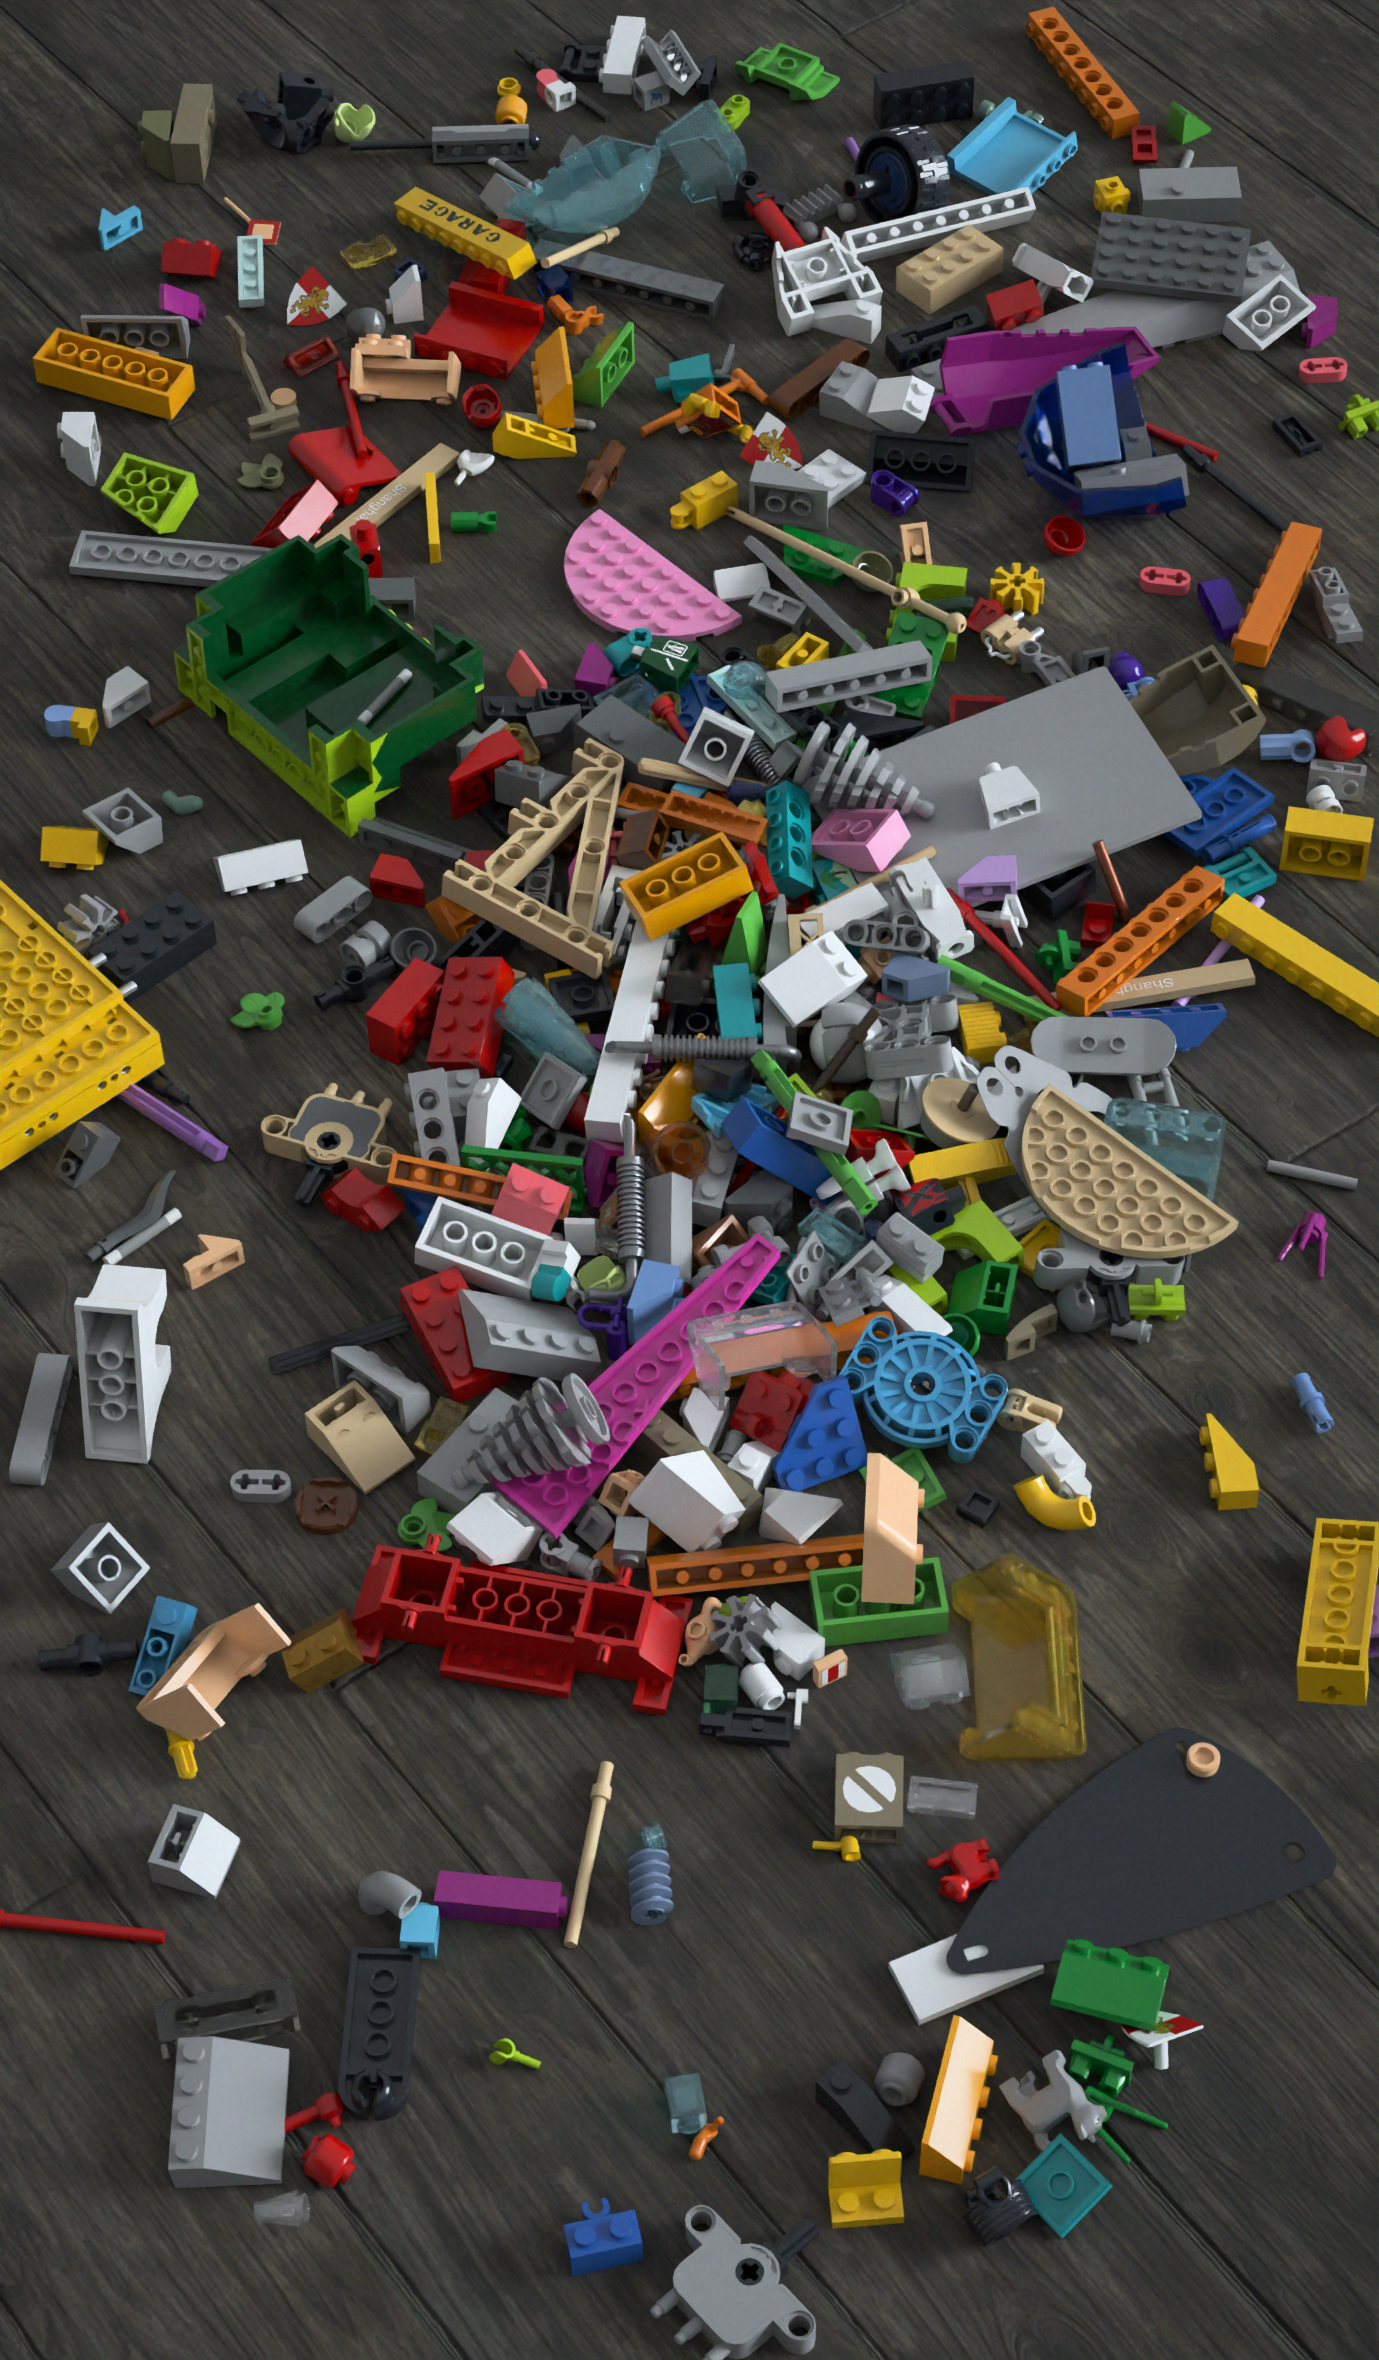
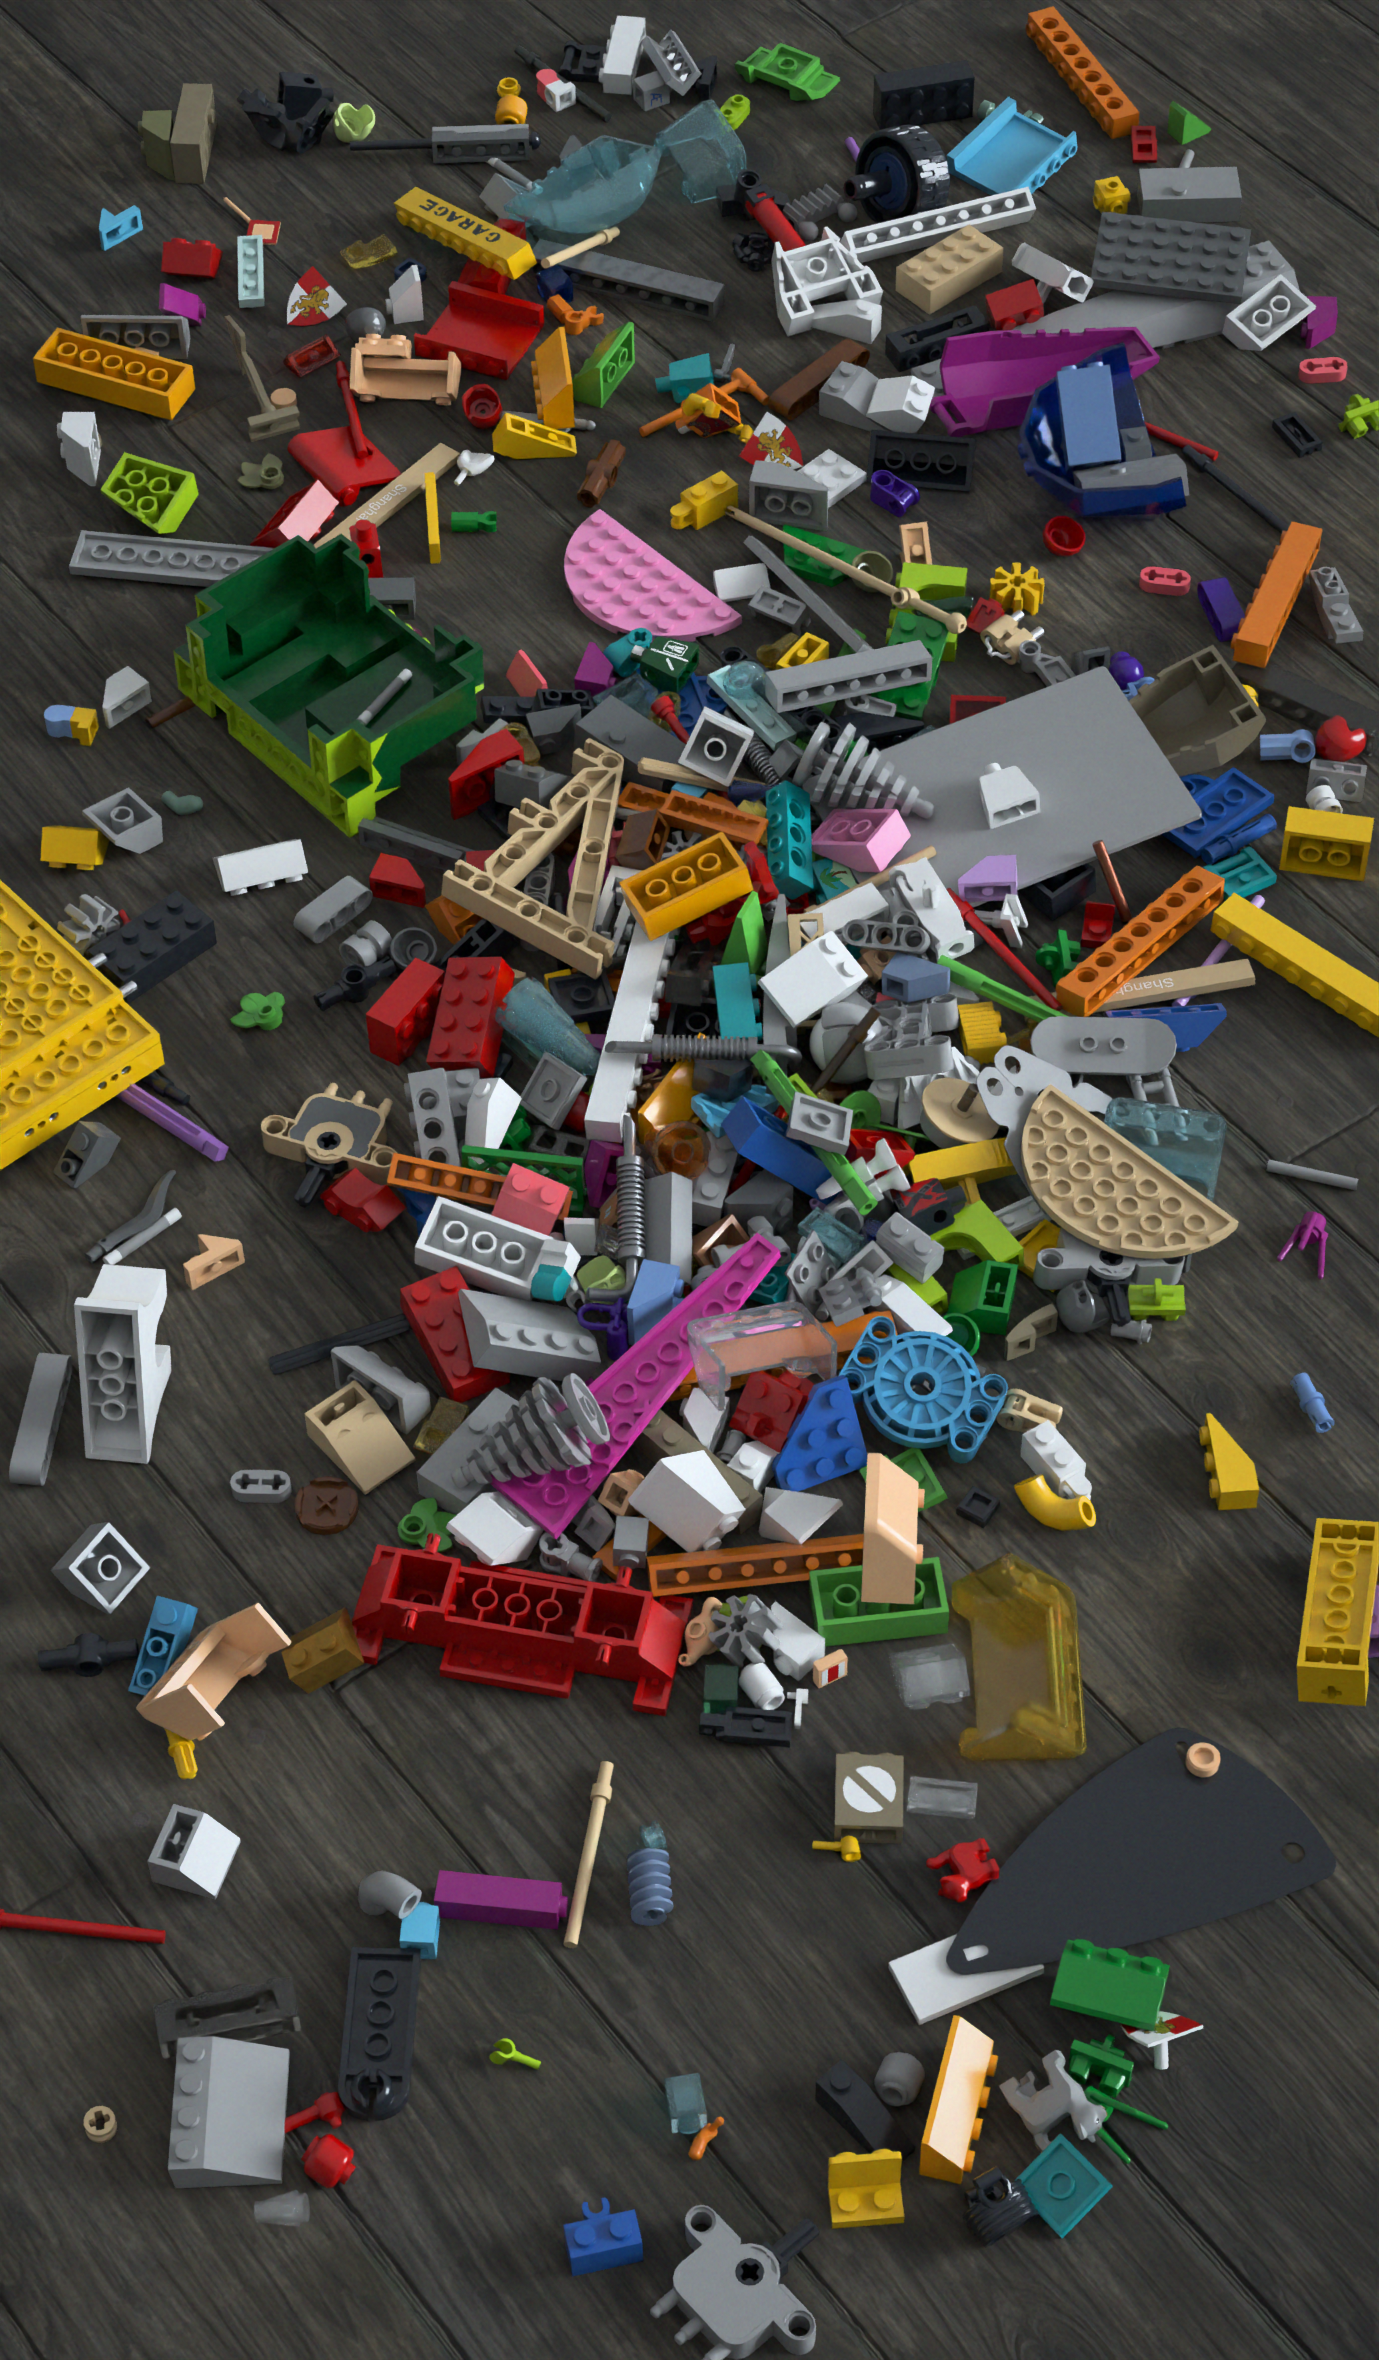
(110, 2124): none -> tan bush

